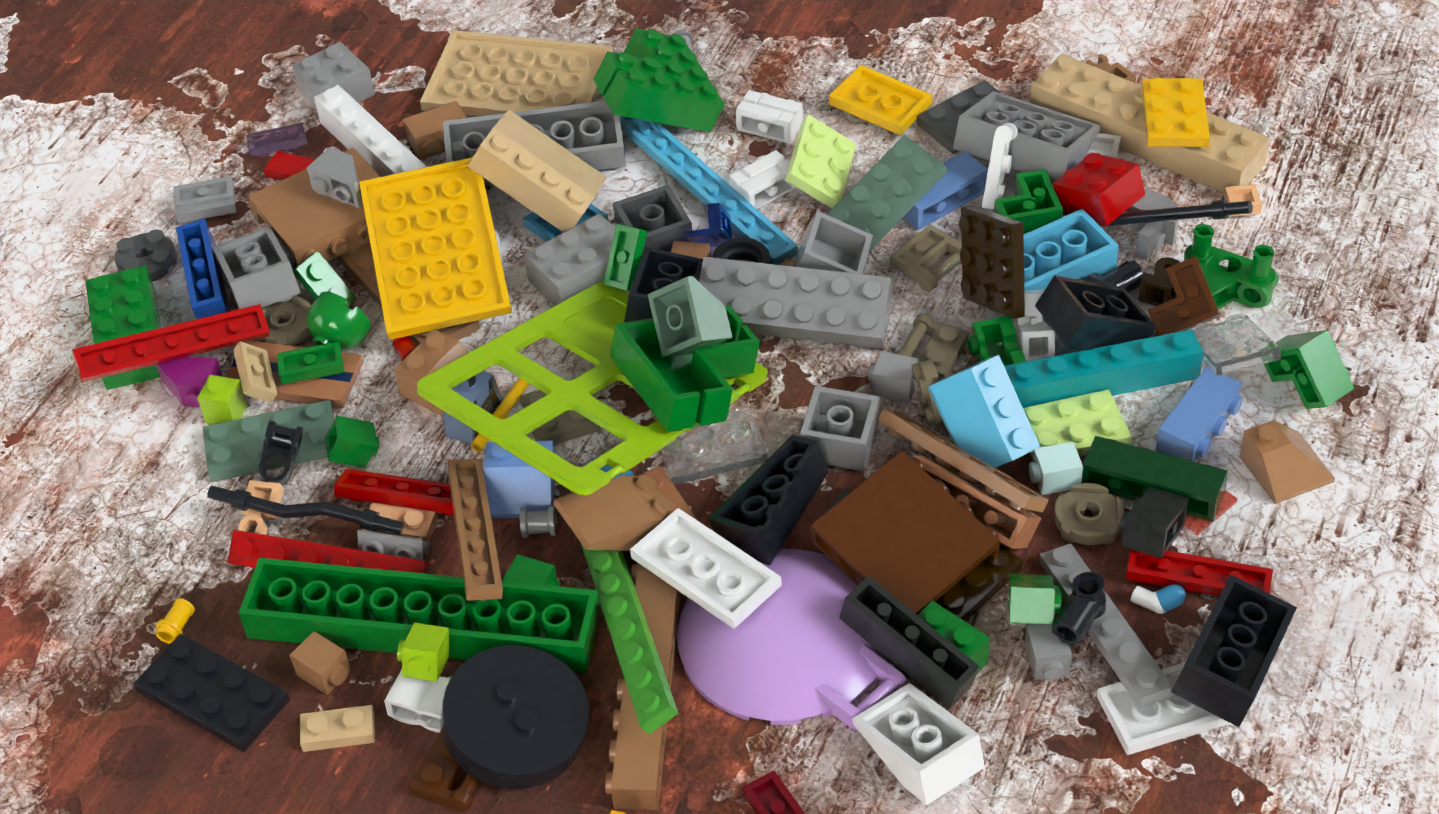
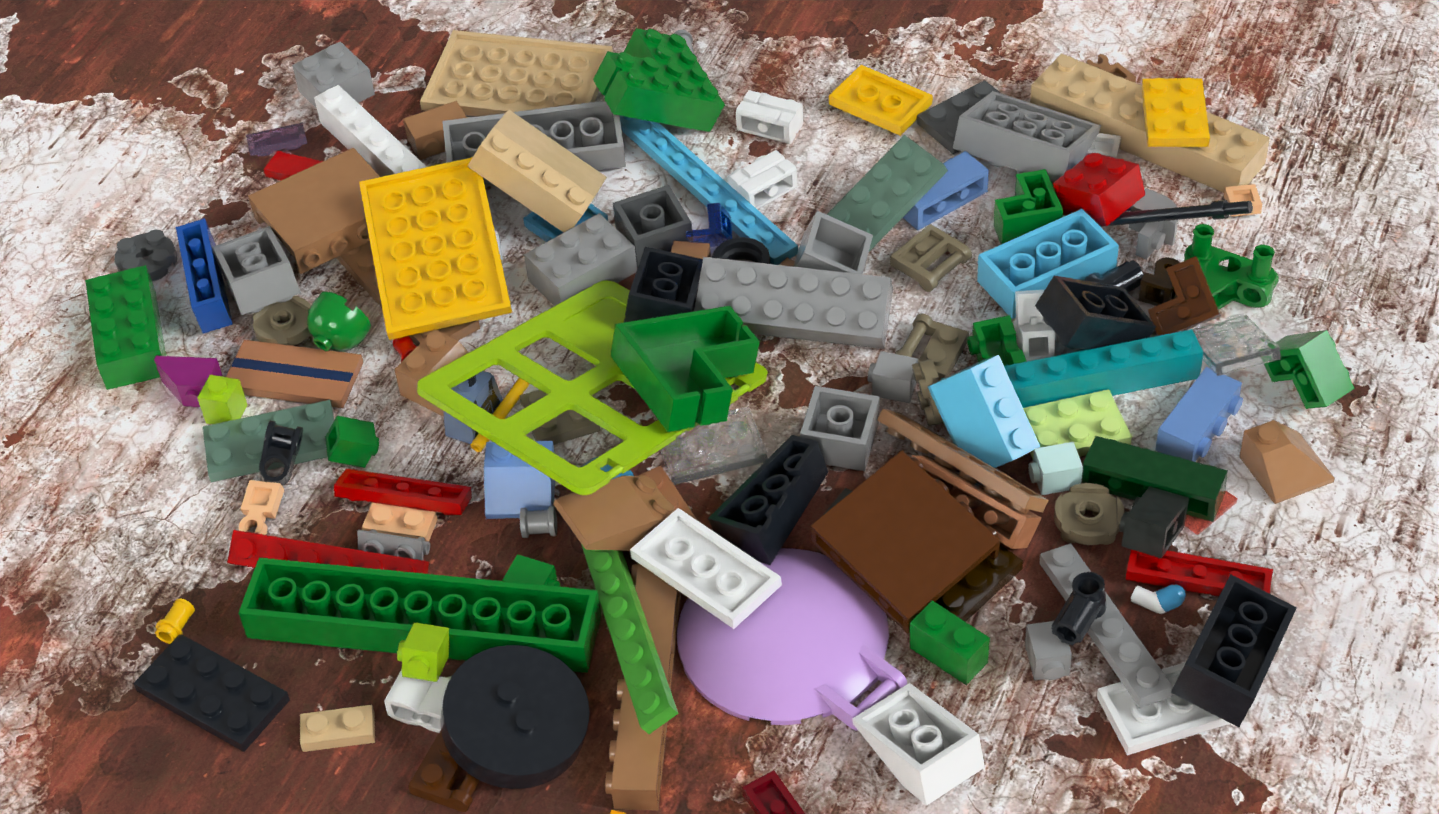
(170, 343): red plate -> none
(204, 199): light grey plate -> none
(255, 372): tan plate -> none
(310, 362): green plate -> none
(319, 276): plate -> none
(320, 663): medium nougat brick -> none
(336, 177): light grey slope -> none
(366, 519): black bar -> none
(474, 530): medium nougat plate -> none
(624, 256): green plate -> none
(688, 317): sand green slope -> none
(820, 161): yellowish green plate -> none
(908, 642): pearl dark grey brick -> none
(992, 261): dark brown plate -> none
(999, 164): white plate -> none
(1033, 599): brick -> none

